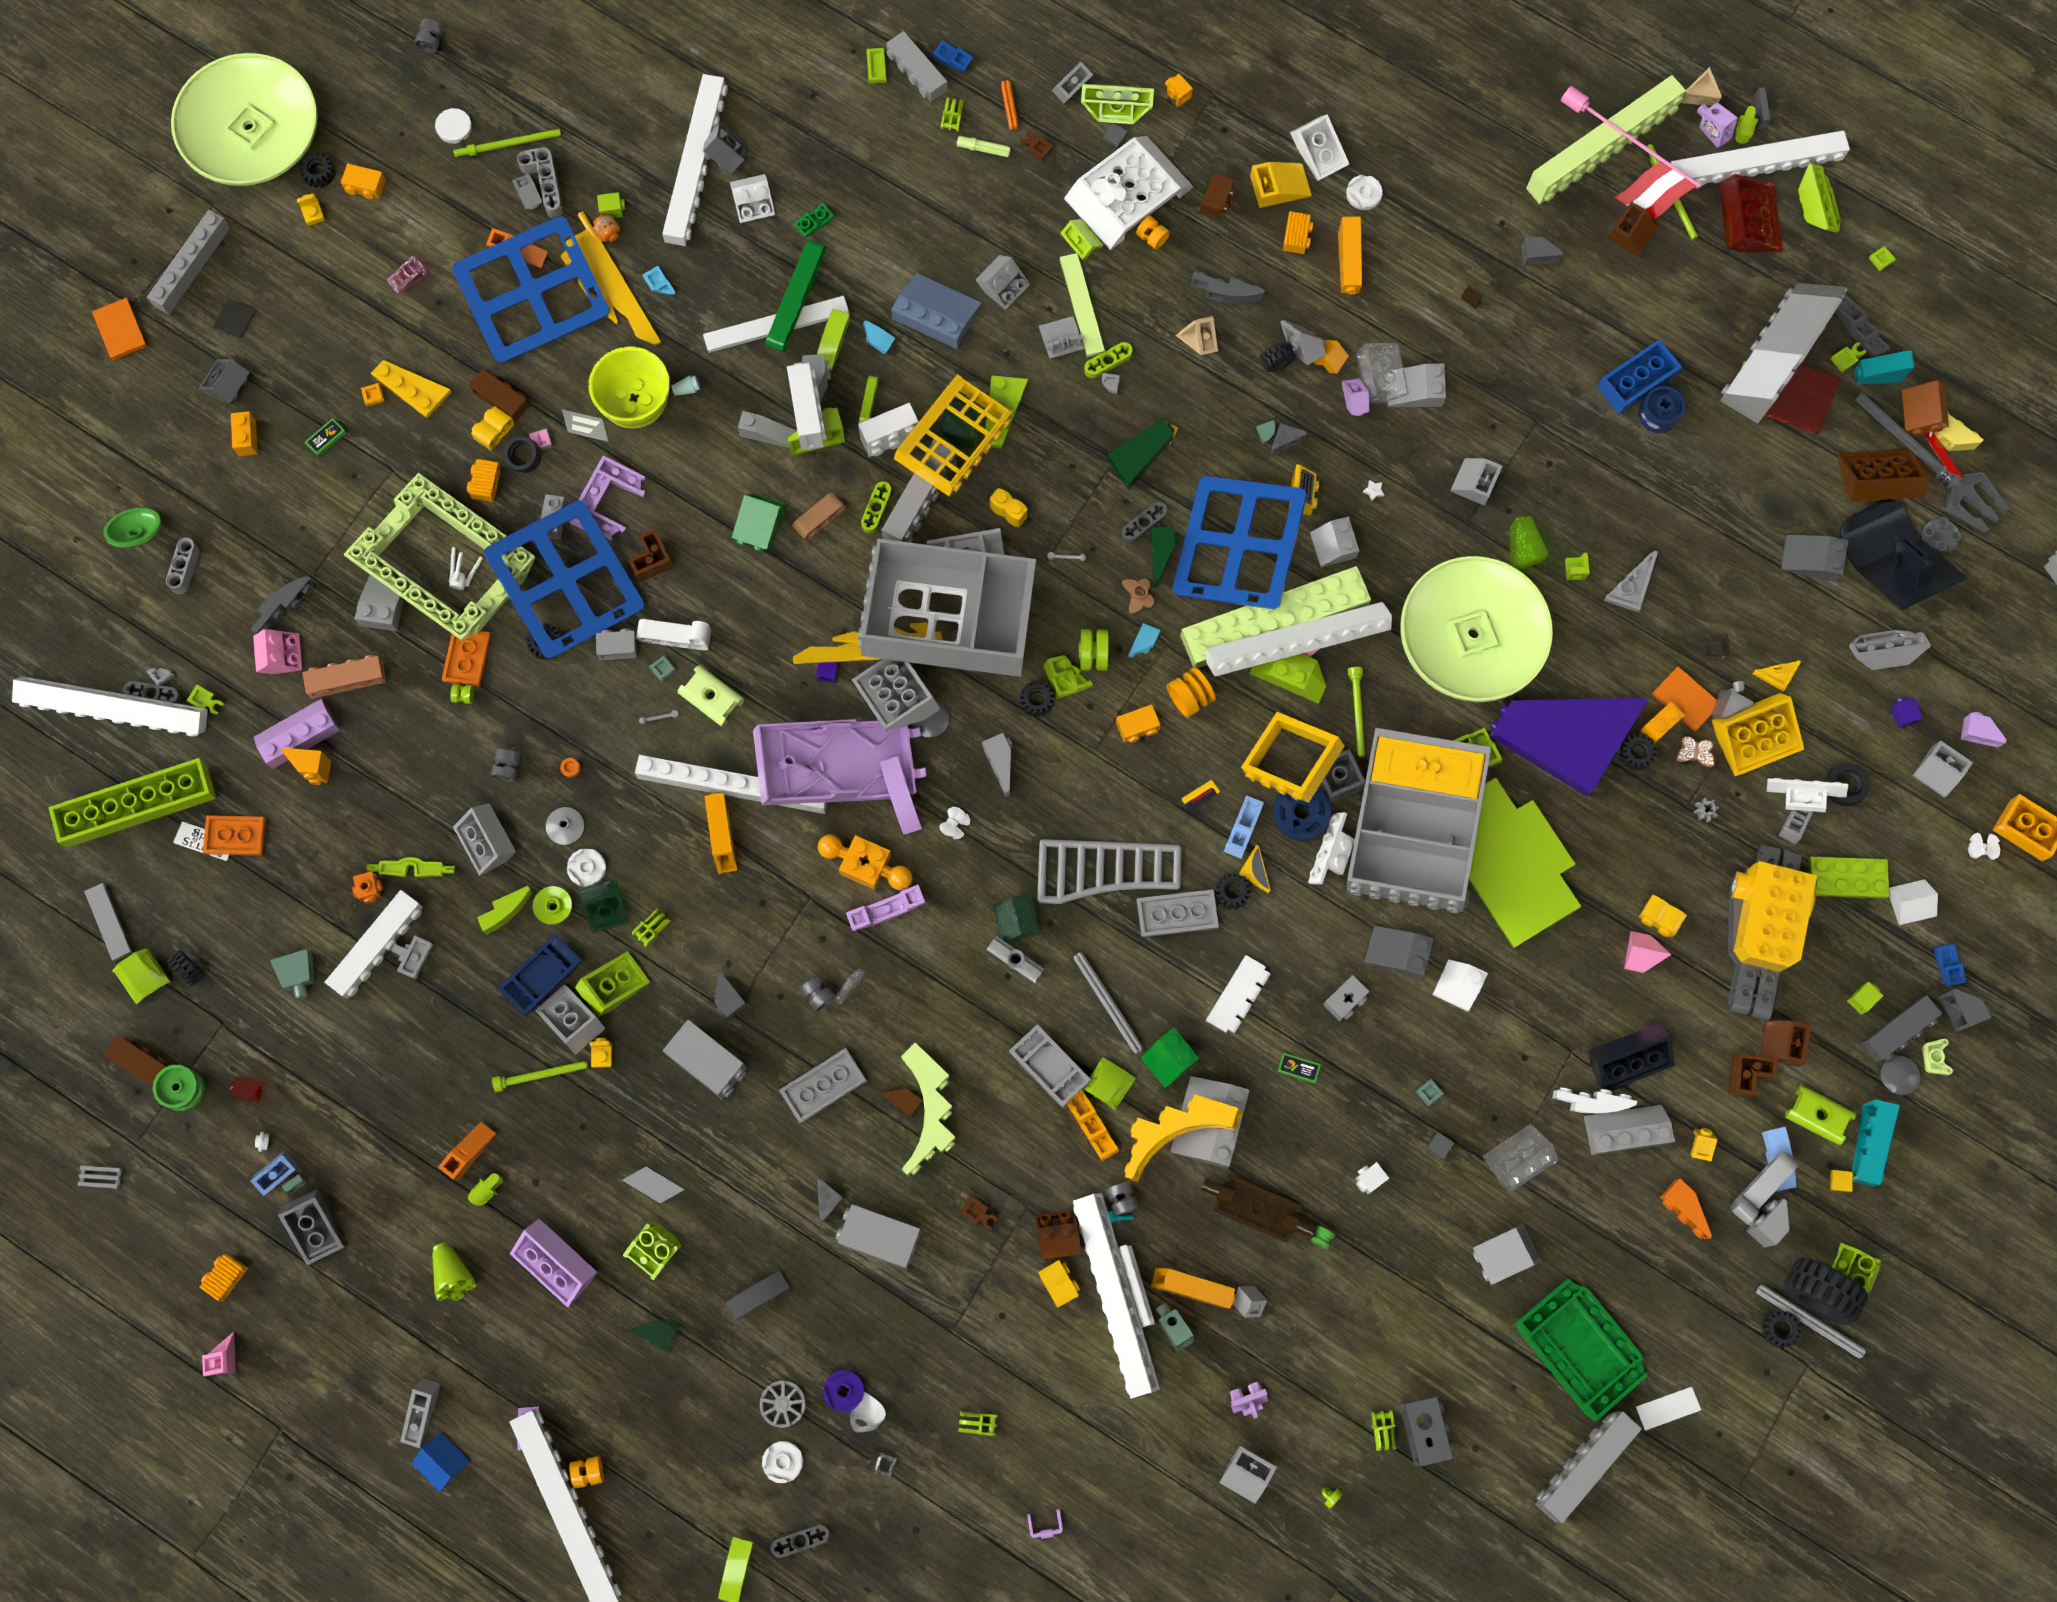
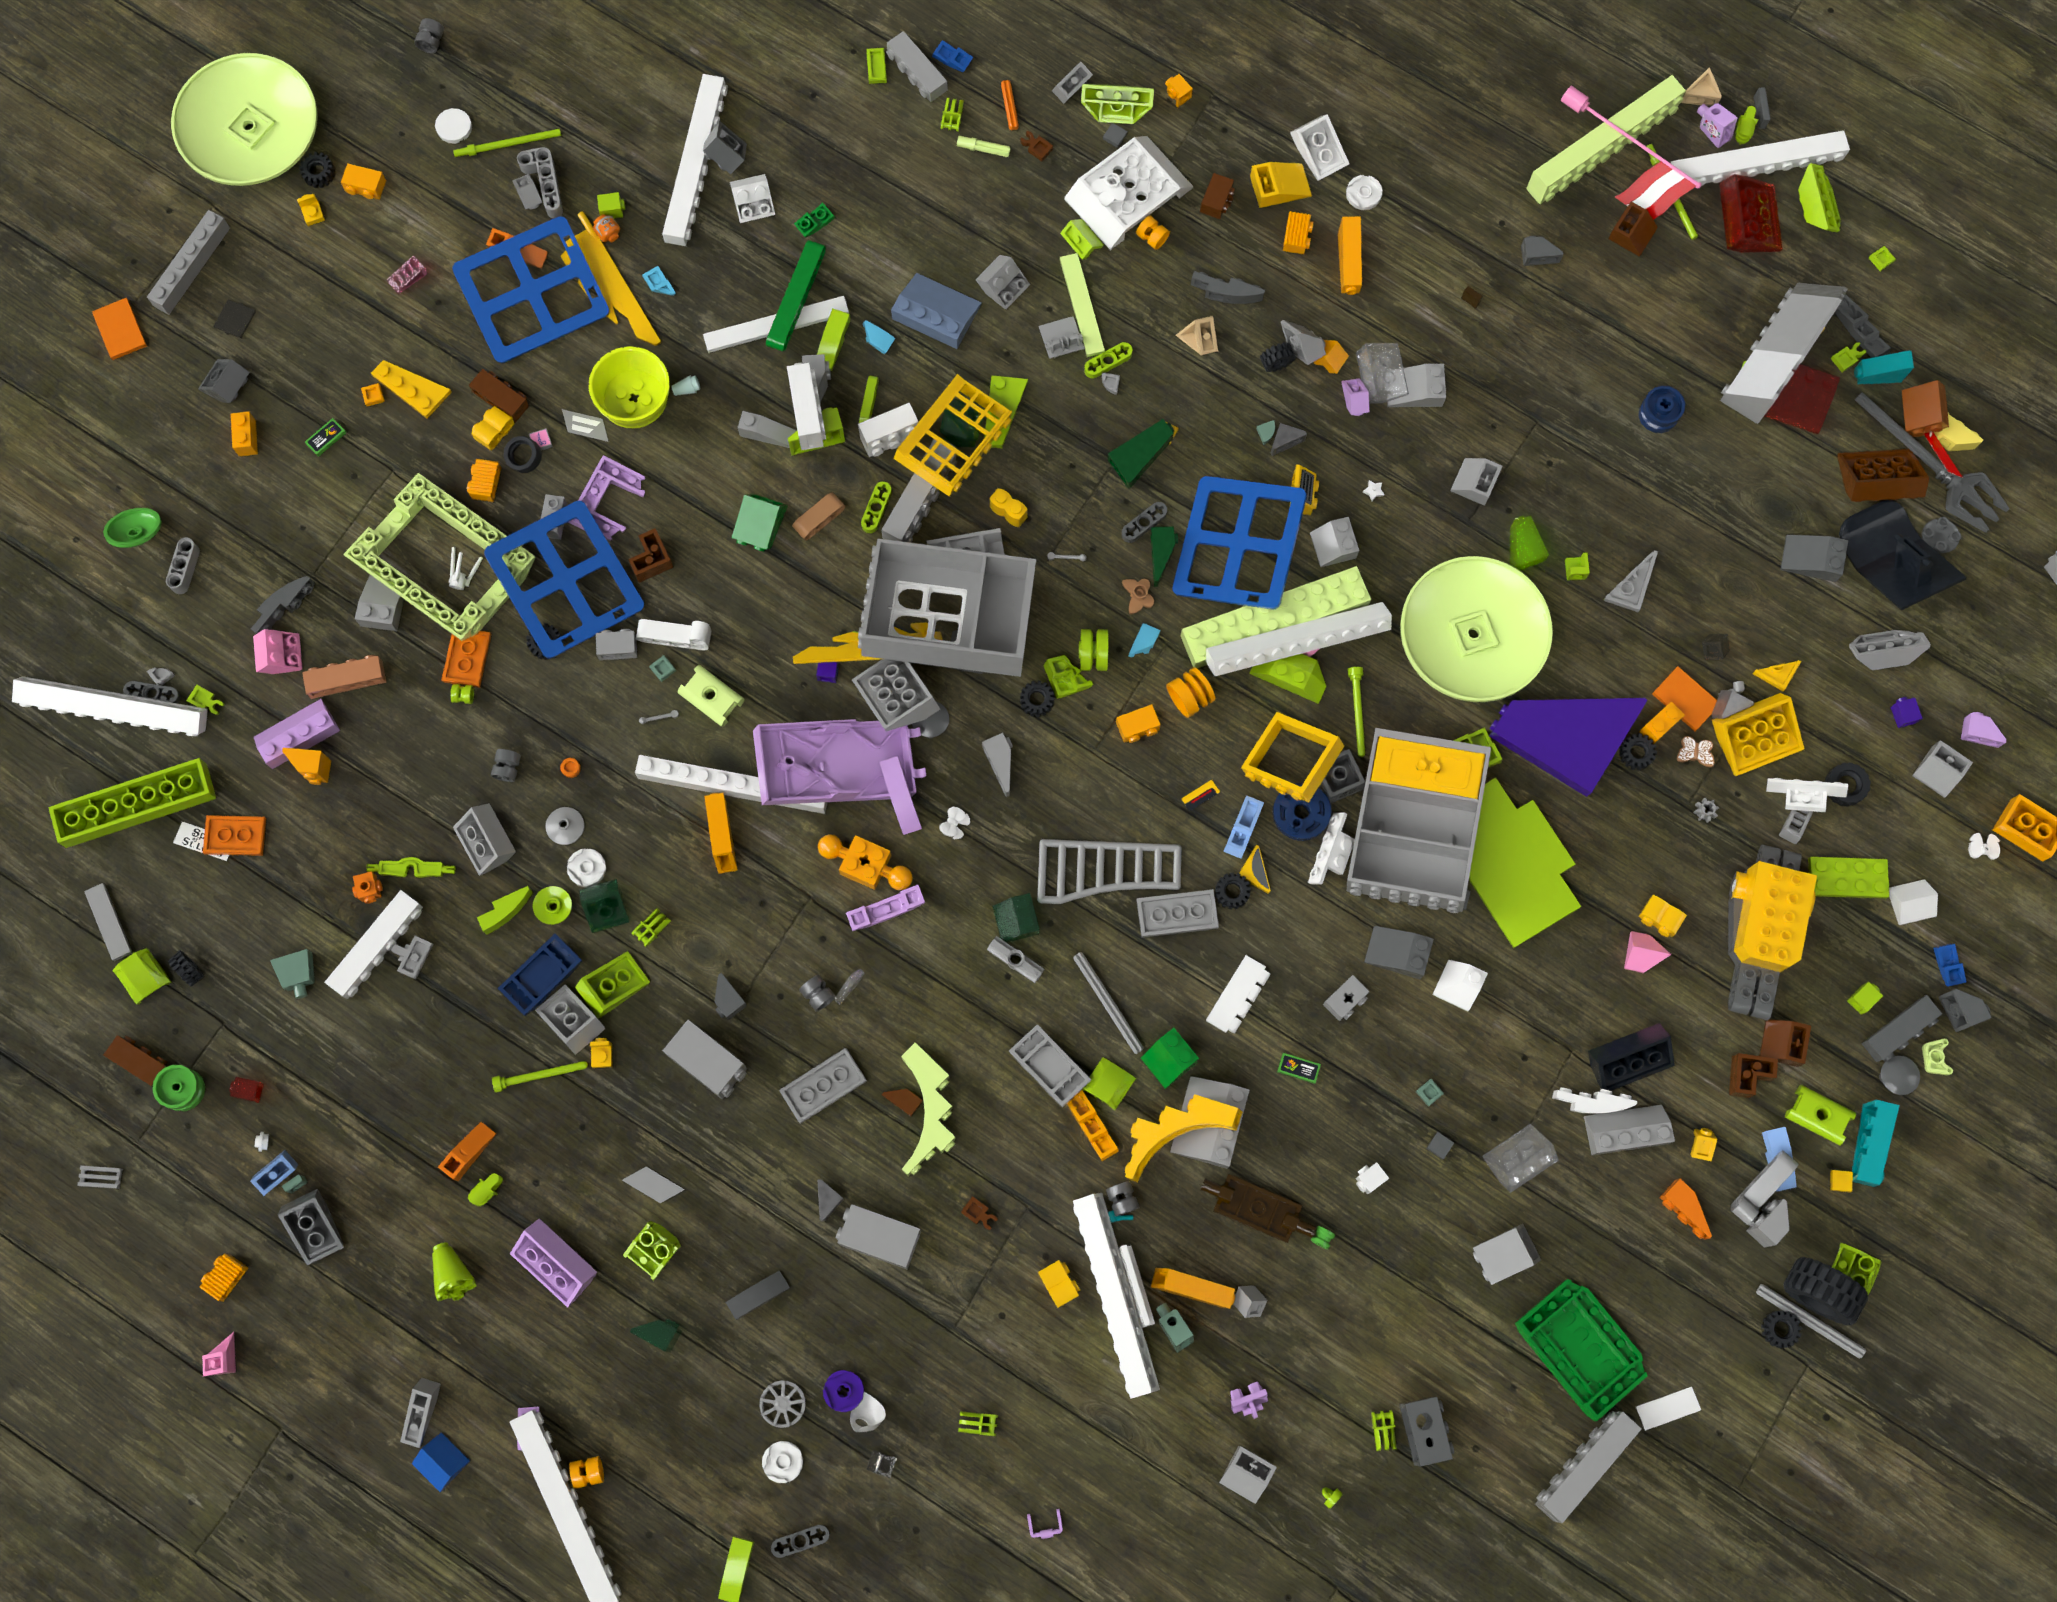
(1058, 1234): reddish brown slope -> none
(1639, 376): blue brick -> none

